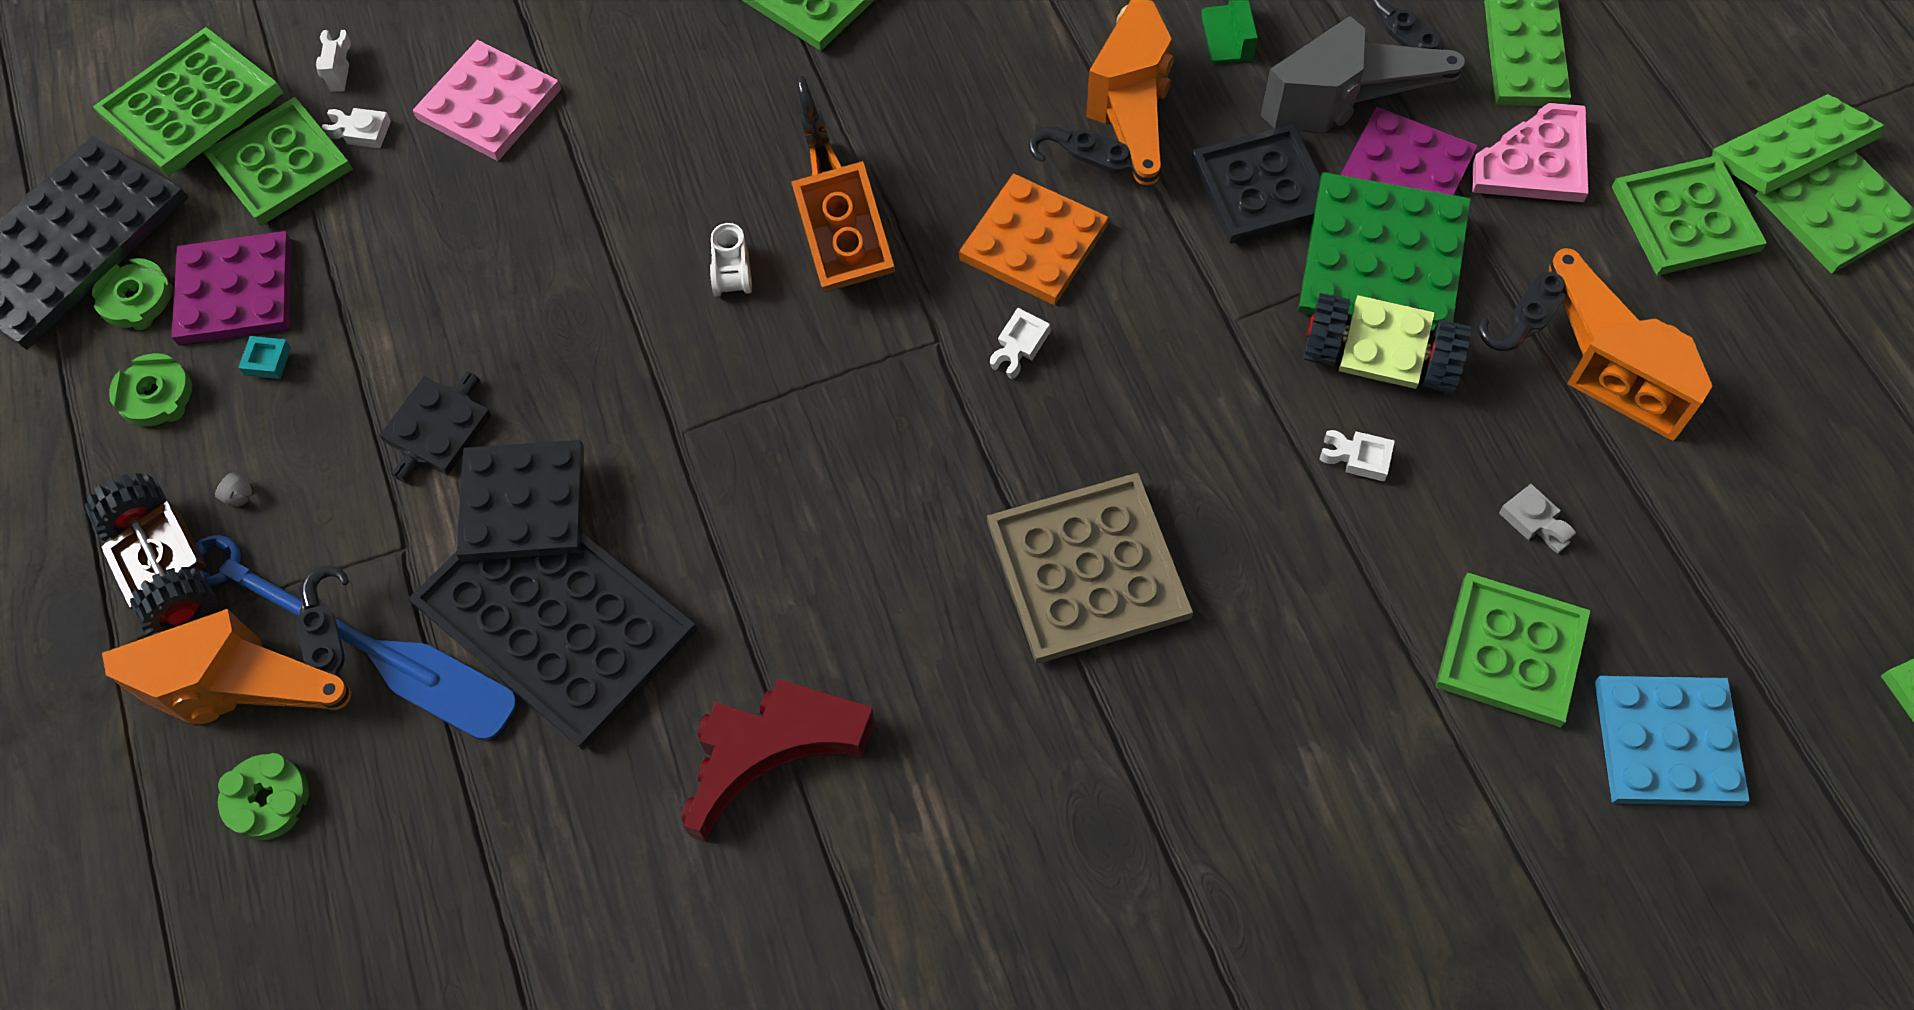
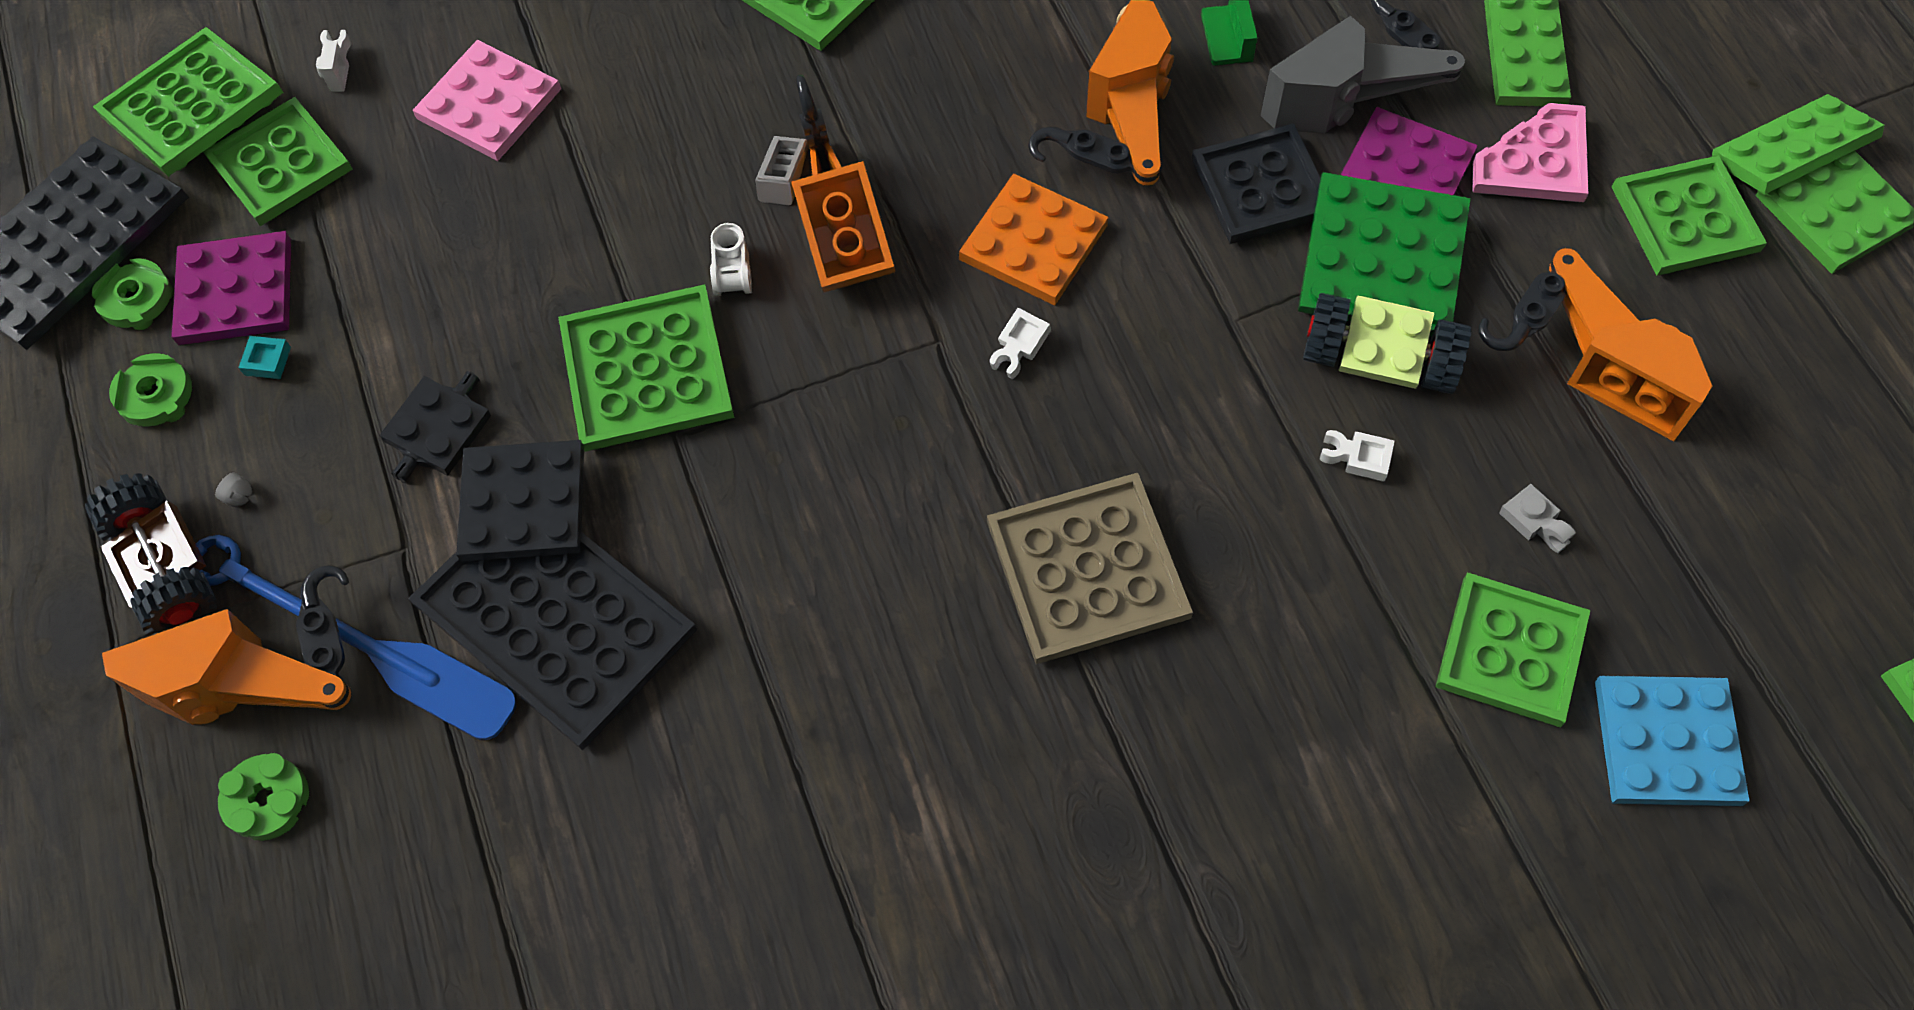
(360, 129): white plate -> none
(645, 368): none -> bright green plate
(746, 746): dark red arch -> none
(779, 170): none -> light grey slope

